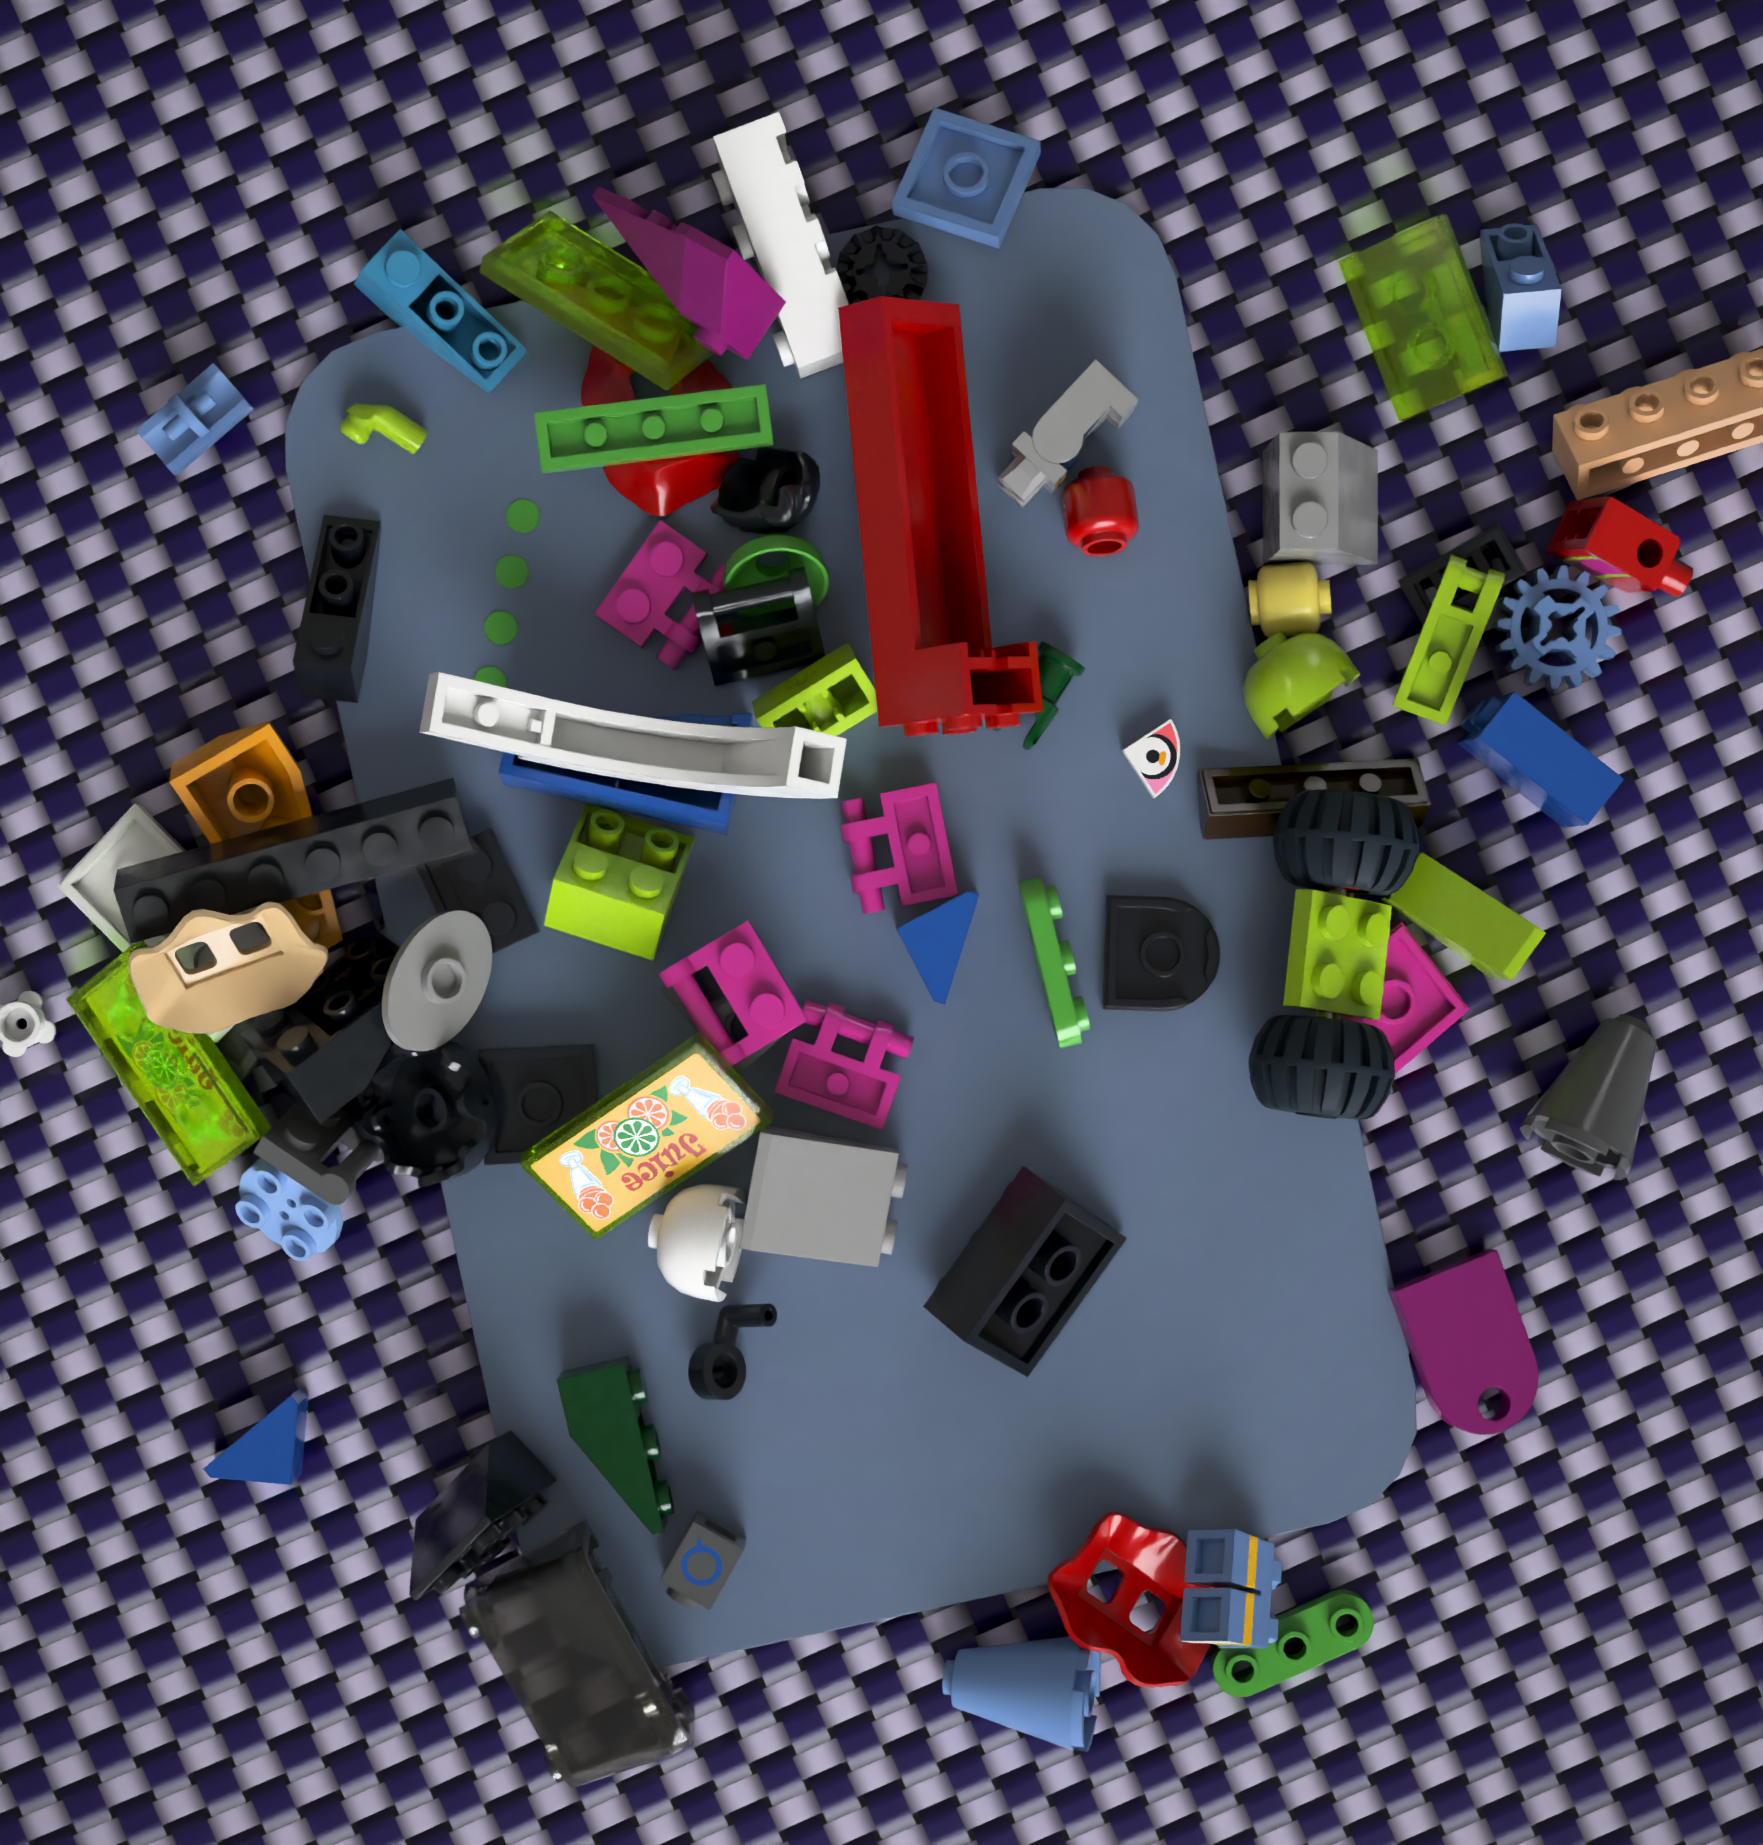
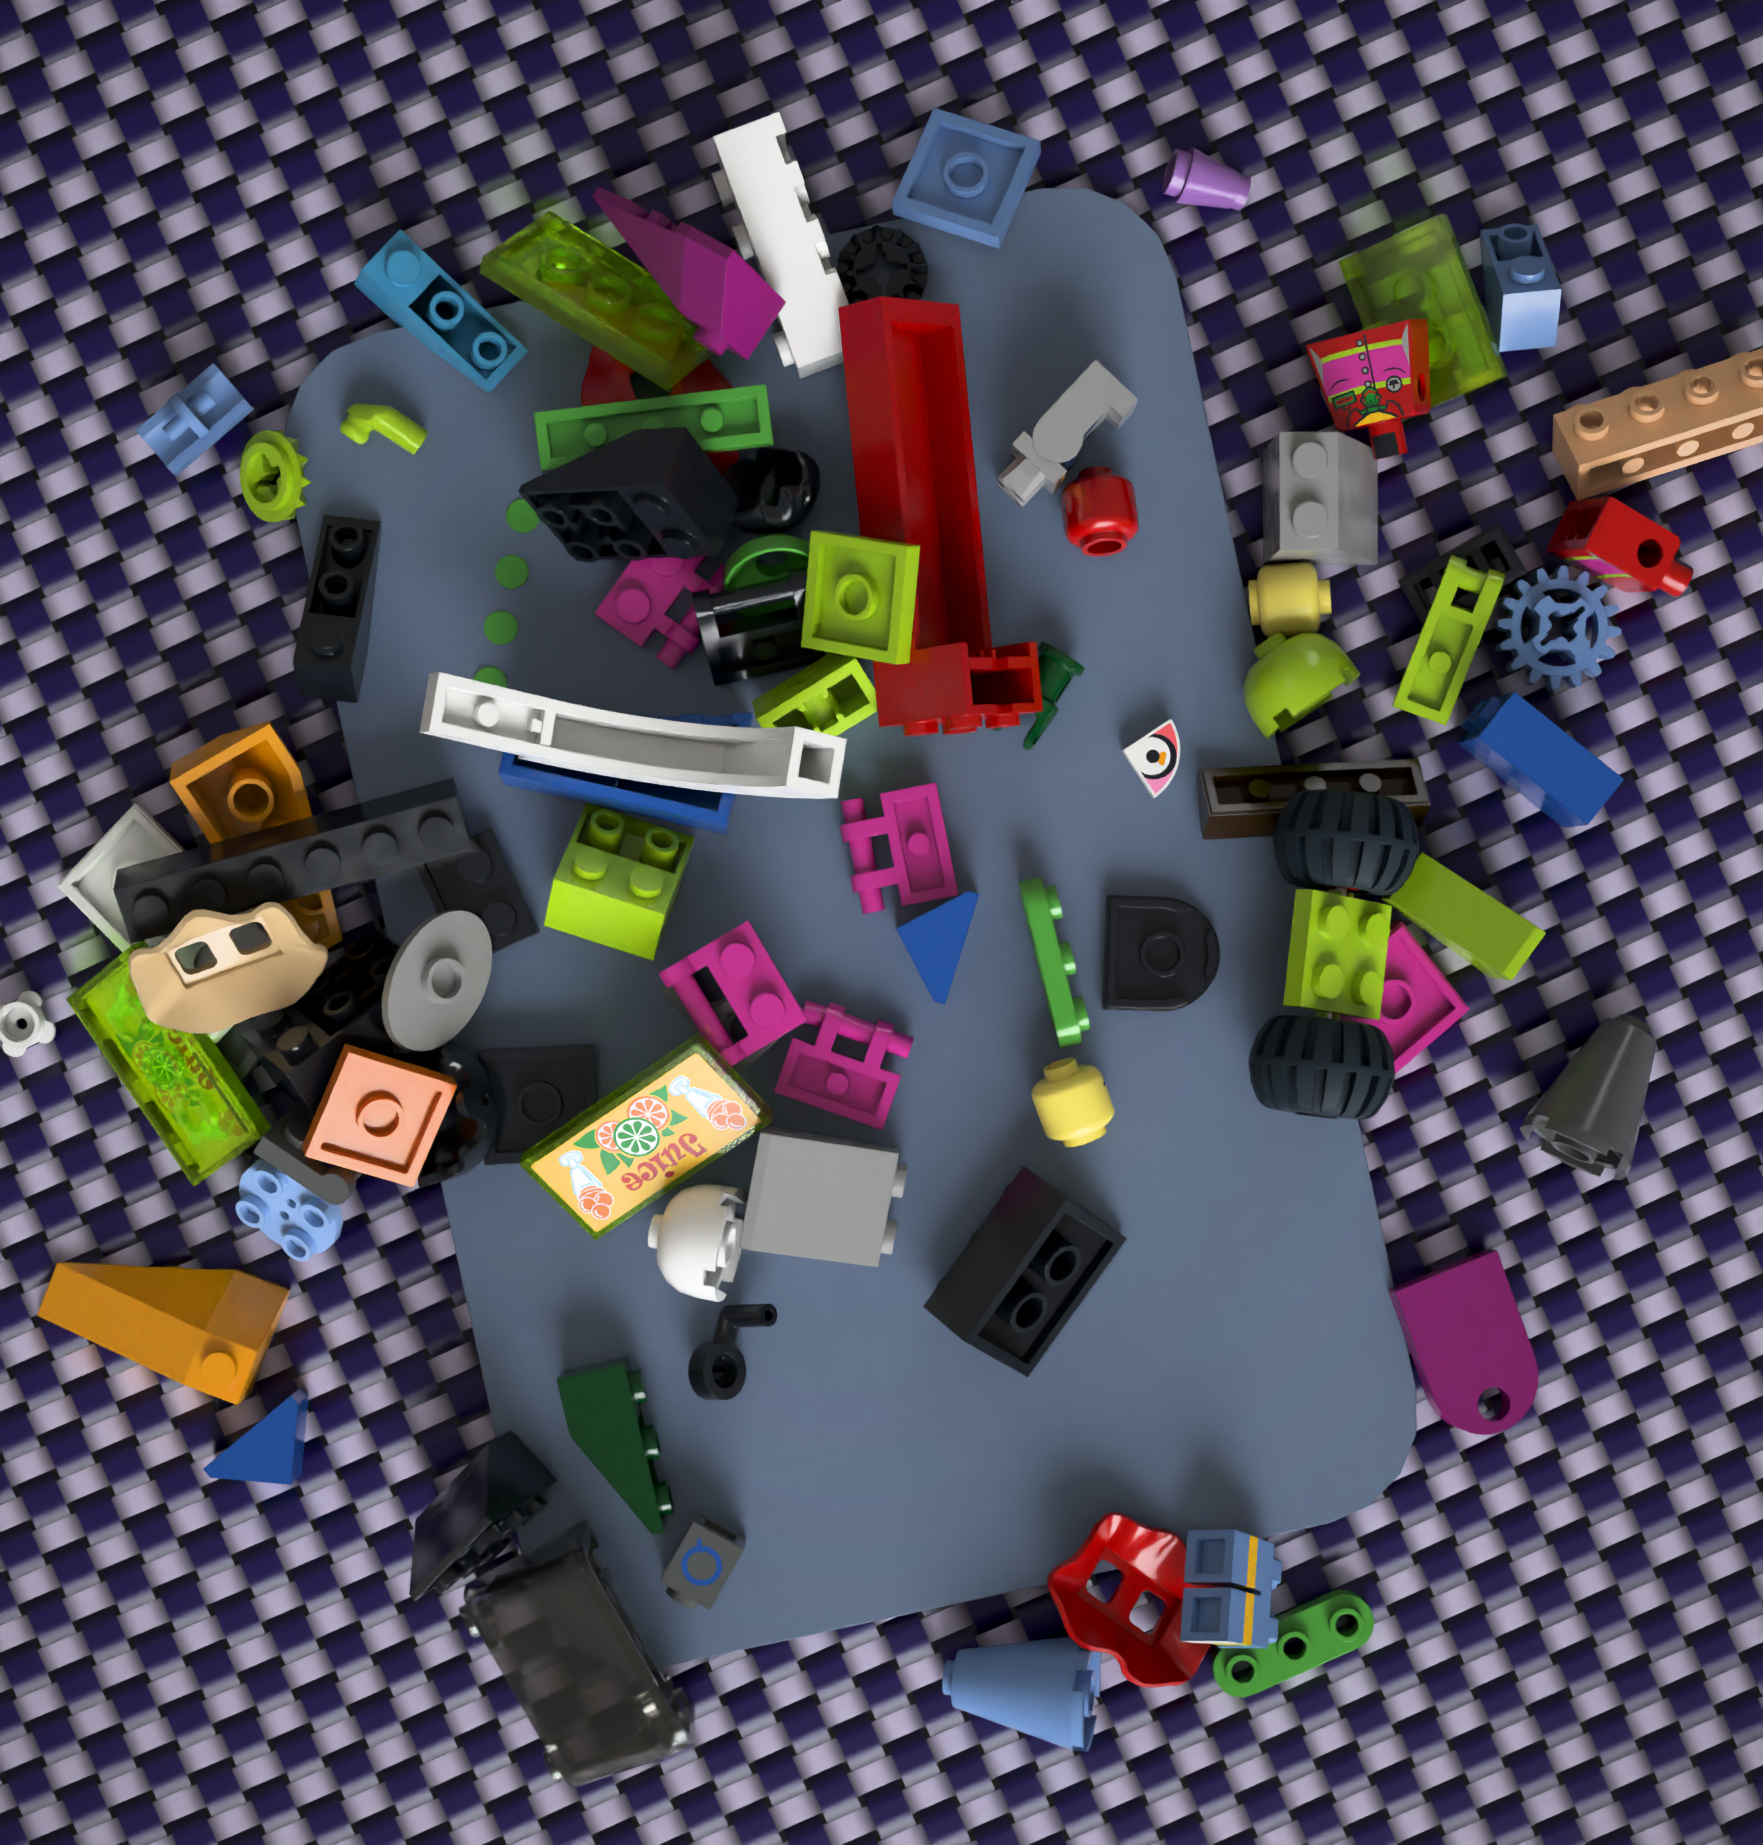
(178, 1321): none -> light orange wedge
(258, 467): none -> lime gear
(379, 1115): none -> plate
(637, 499): none -> black slope
(860, 596): none -> lime plate
(1072, 1102): none -> light yellow head
(1203, 181): none -> medium lavender cone
(1376, 381): none -> torso

